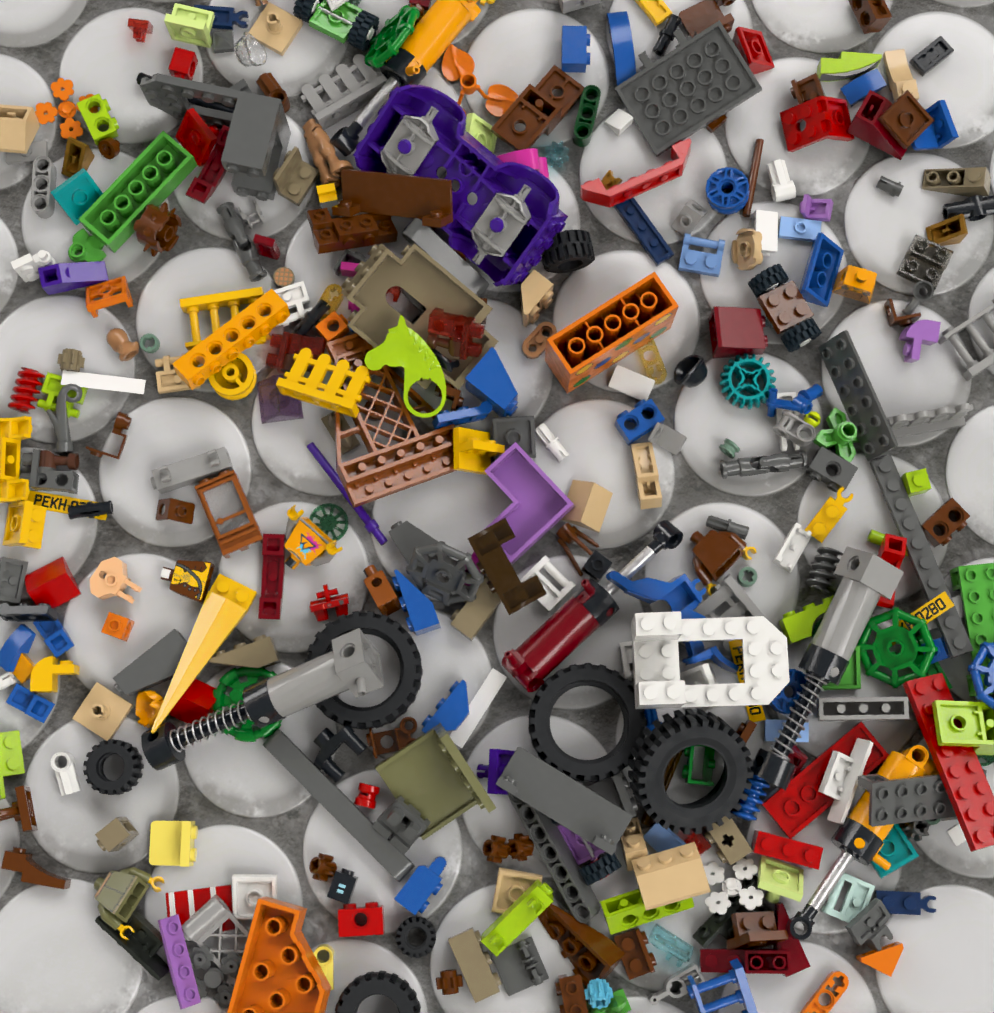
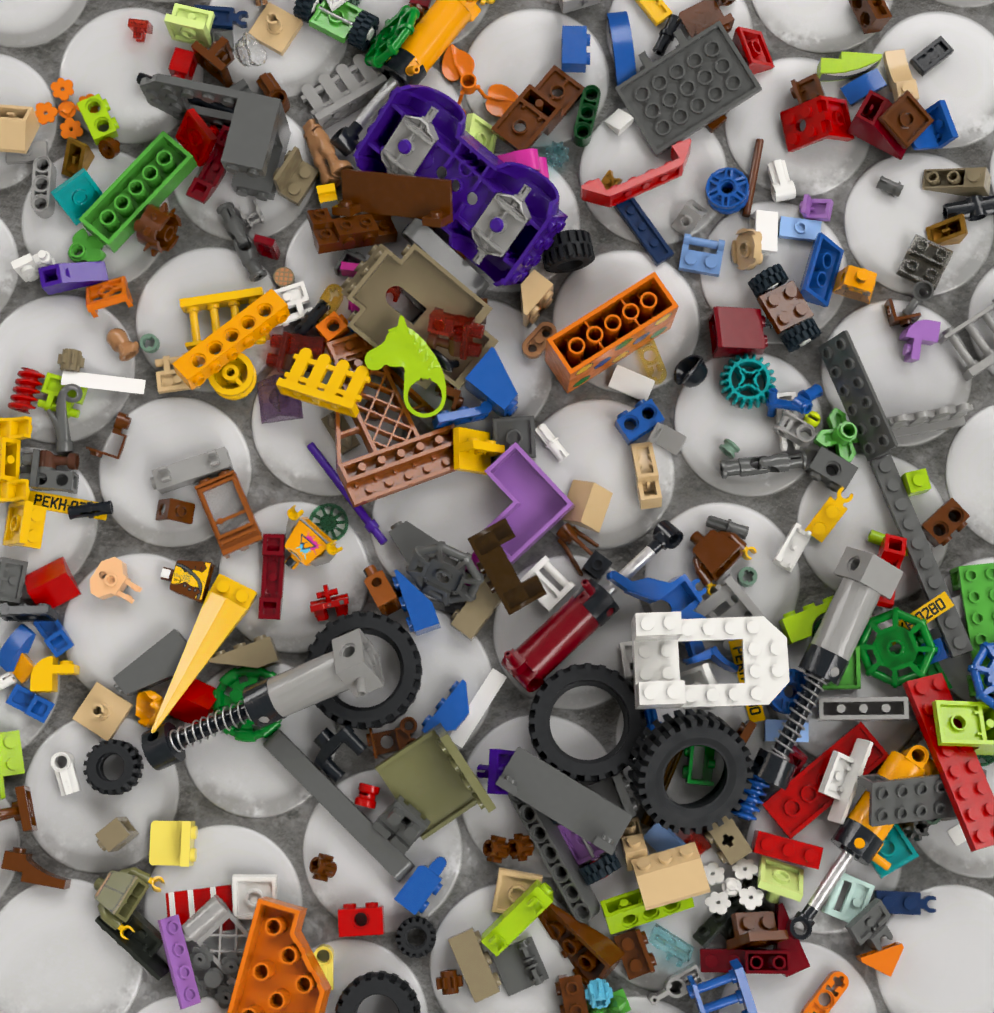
(117, 626): orange brick -> none
(215, 59): none -> reddish brown bracket
(342, 886): black brick -> none
(823, 570): dark grey piece -> none

